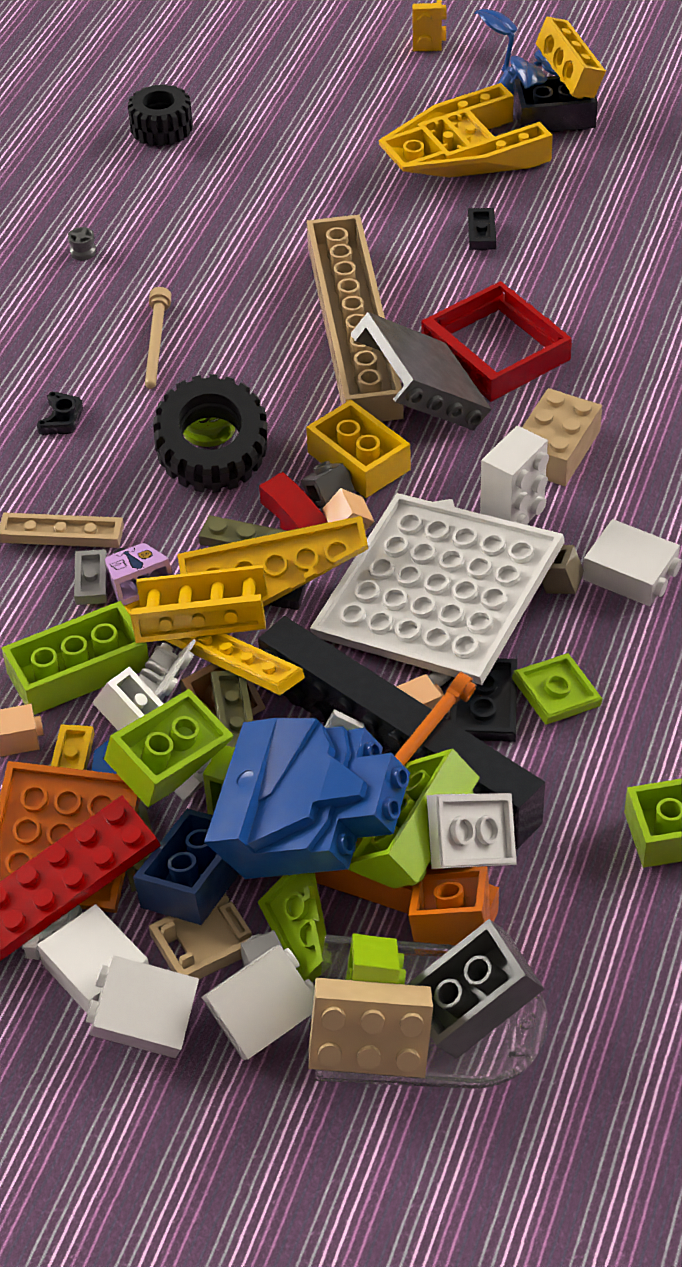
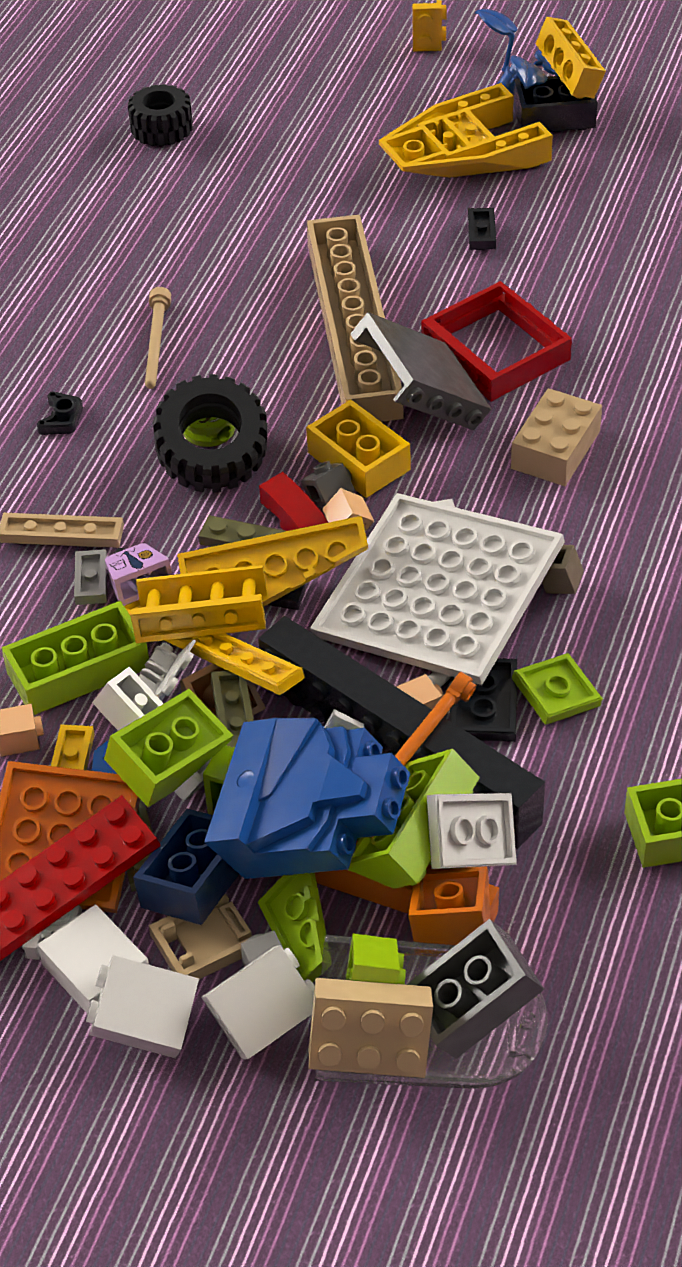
(82, 243): dark grey wheel -> none
(515, 477): white brick -> none
(631, 562): white brick -> none

